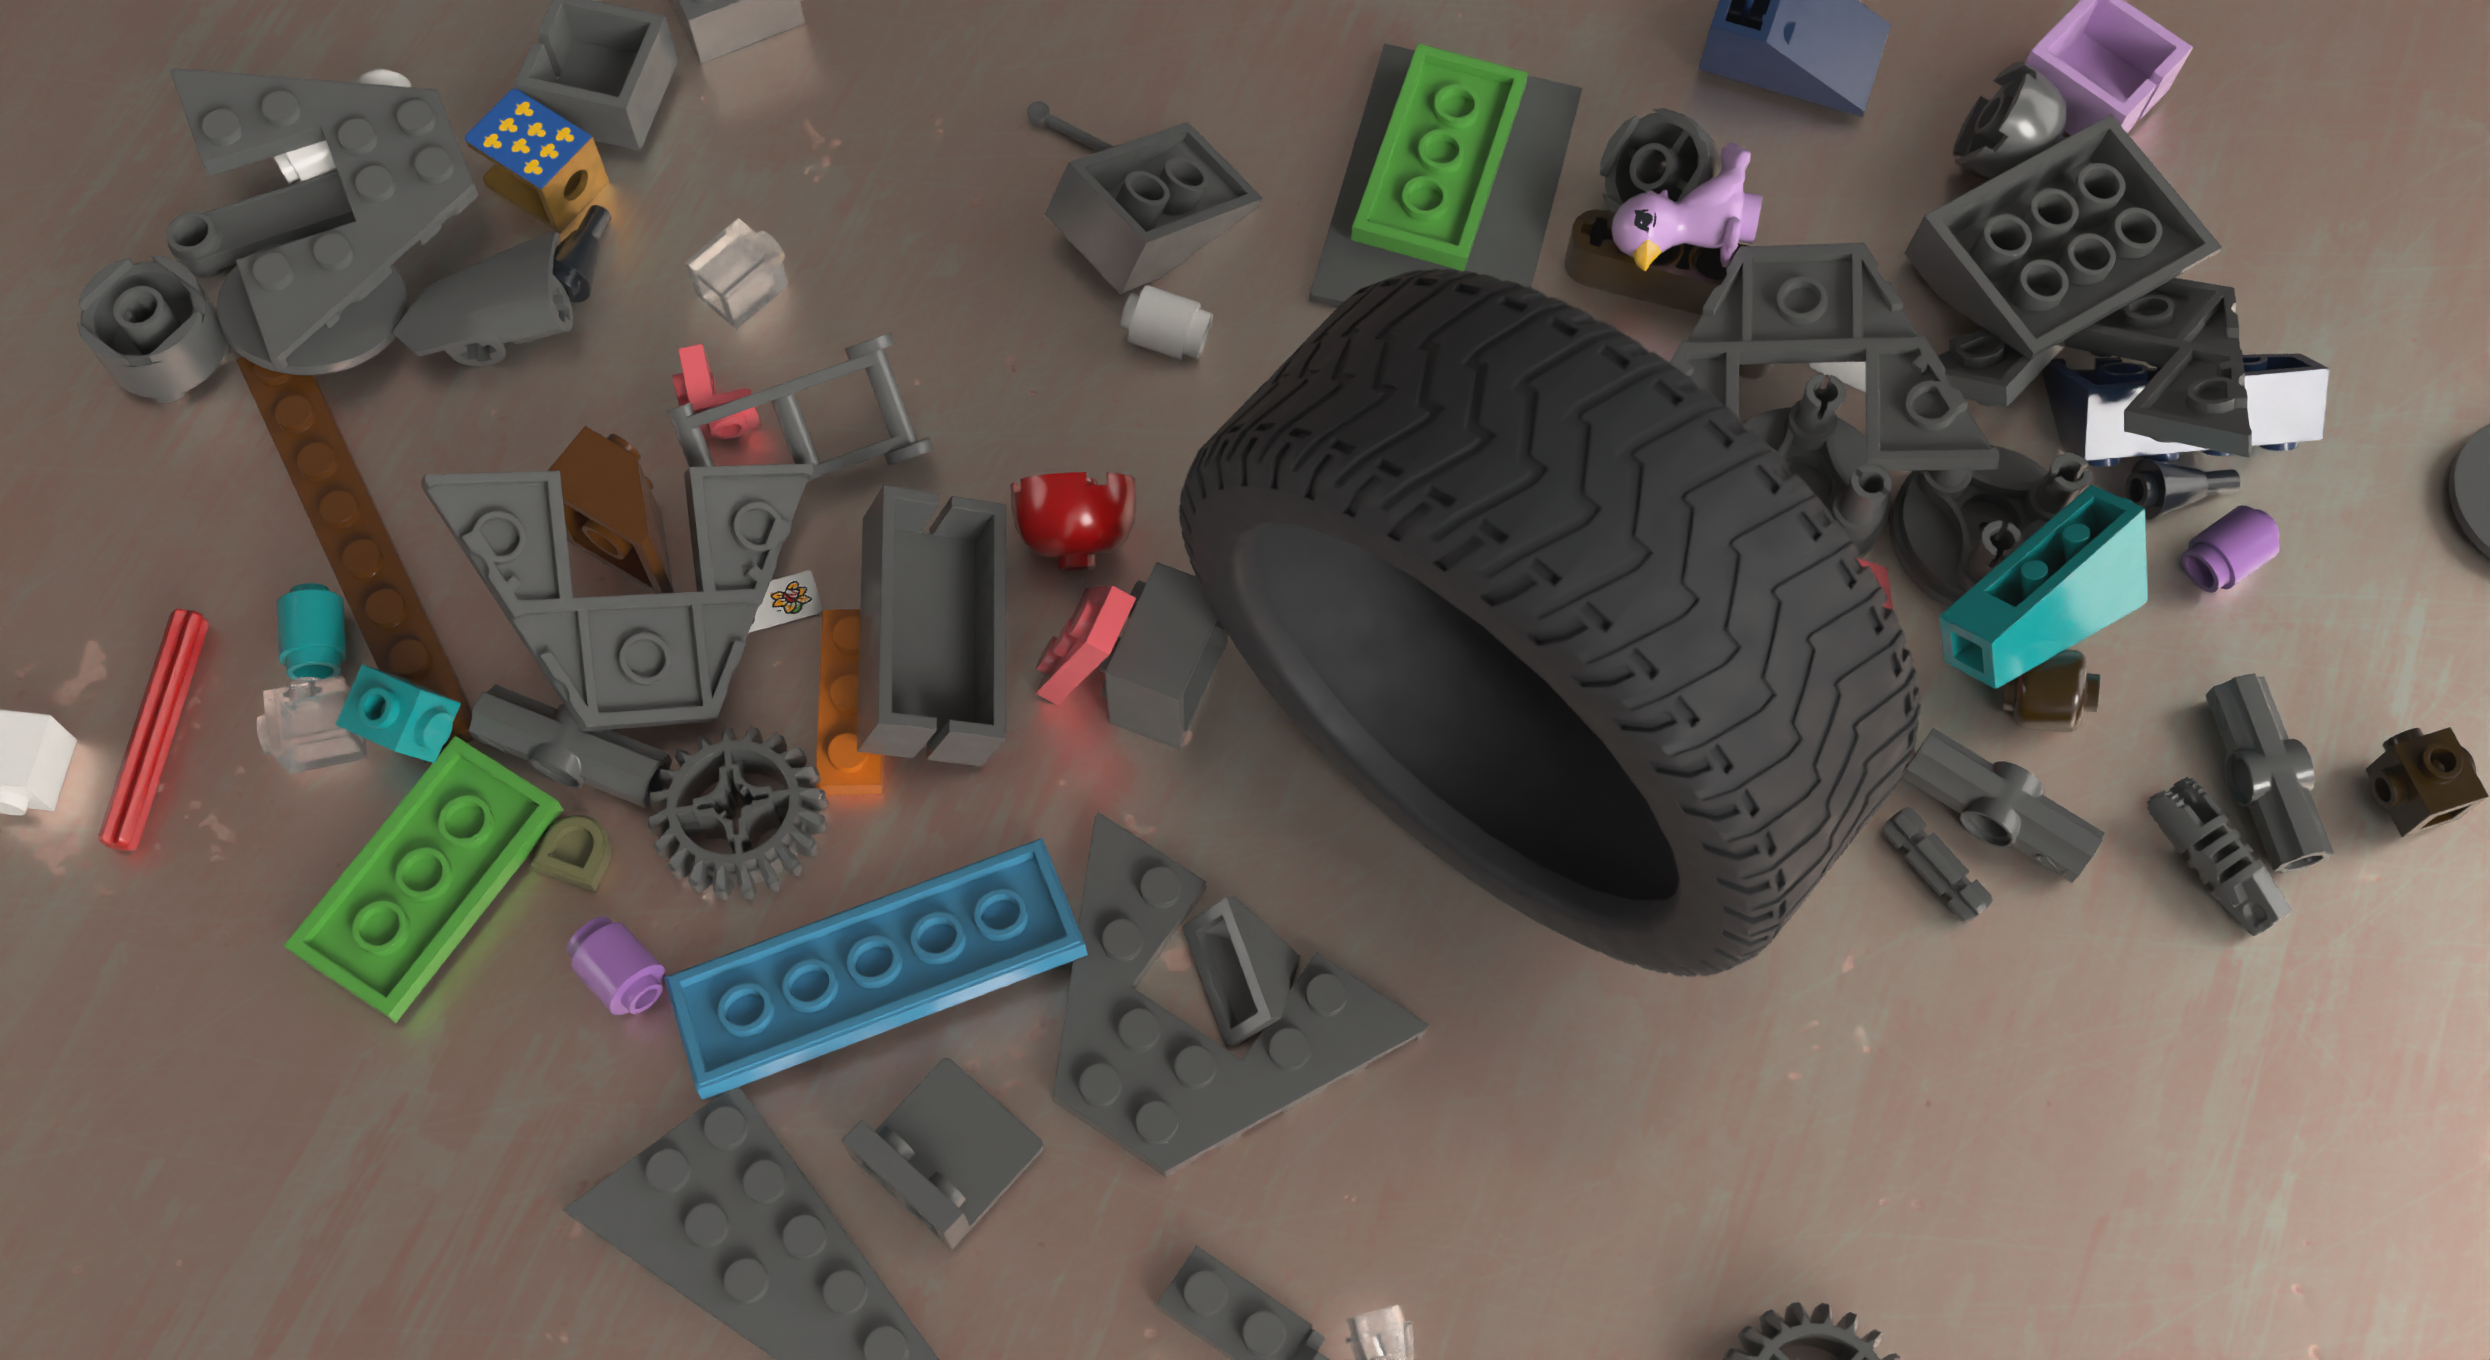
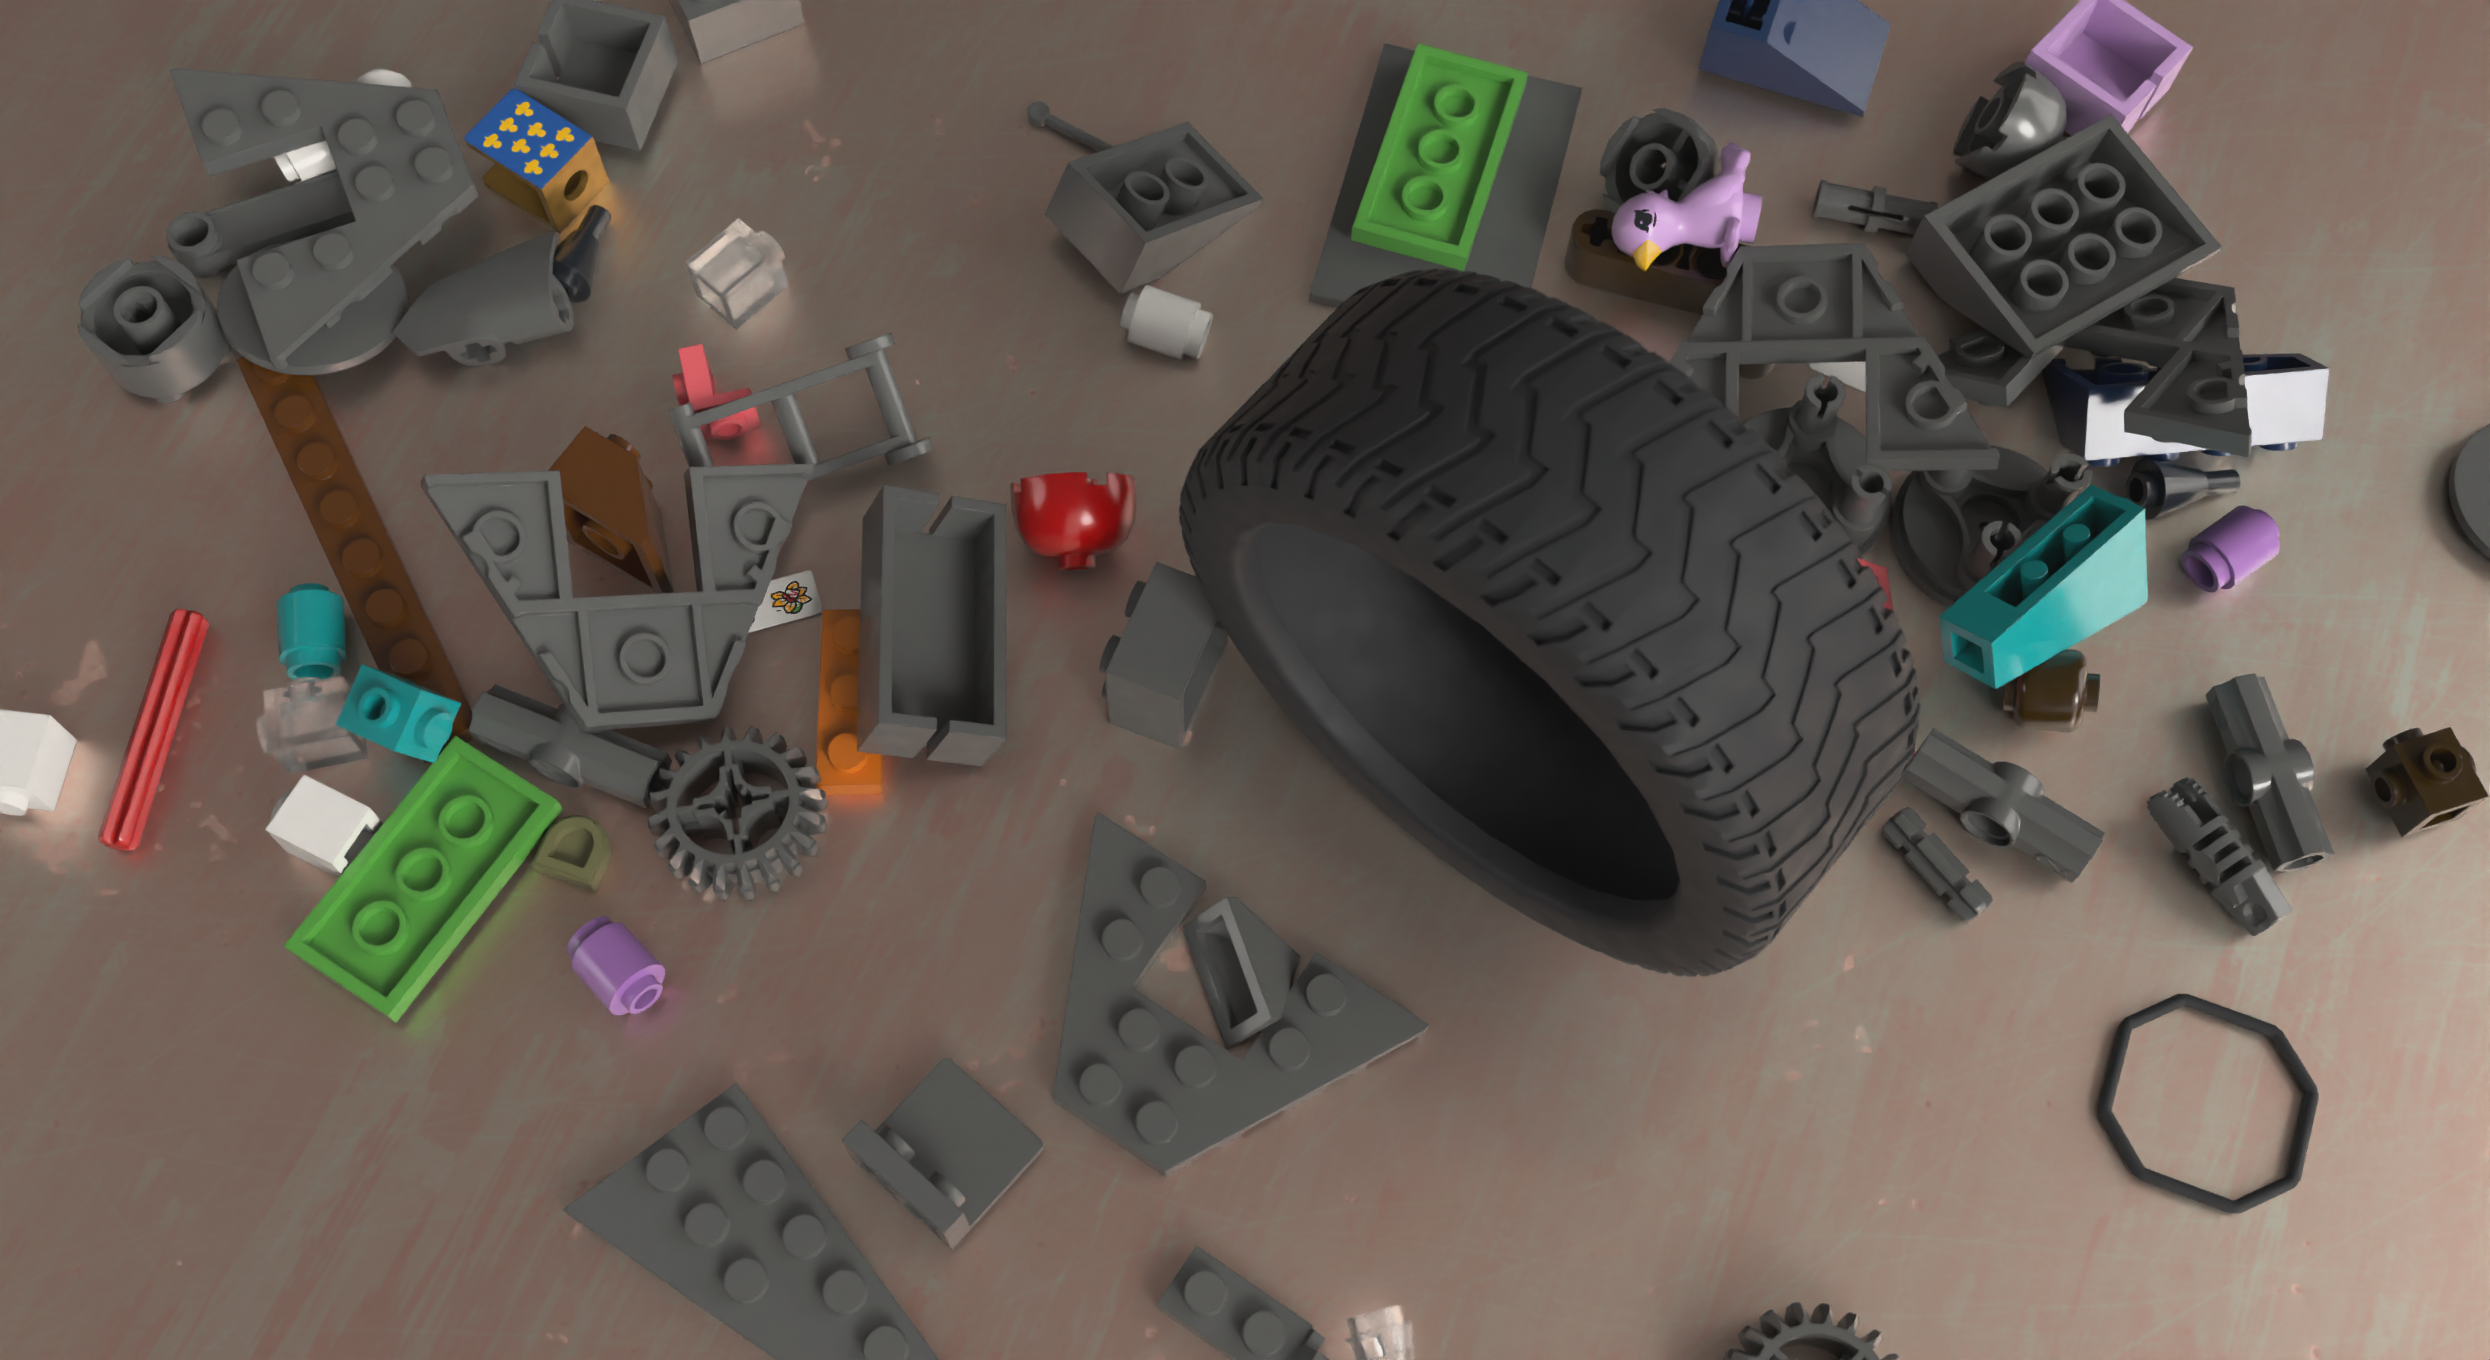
(322, 825): none -> white brick
(873, 968): dark azure tile -> none
(1083, 641): coral wing -> none
(1870, 208): none -> dark grey pin
(2181, 1188): none -> black piece

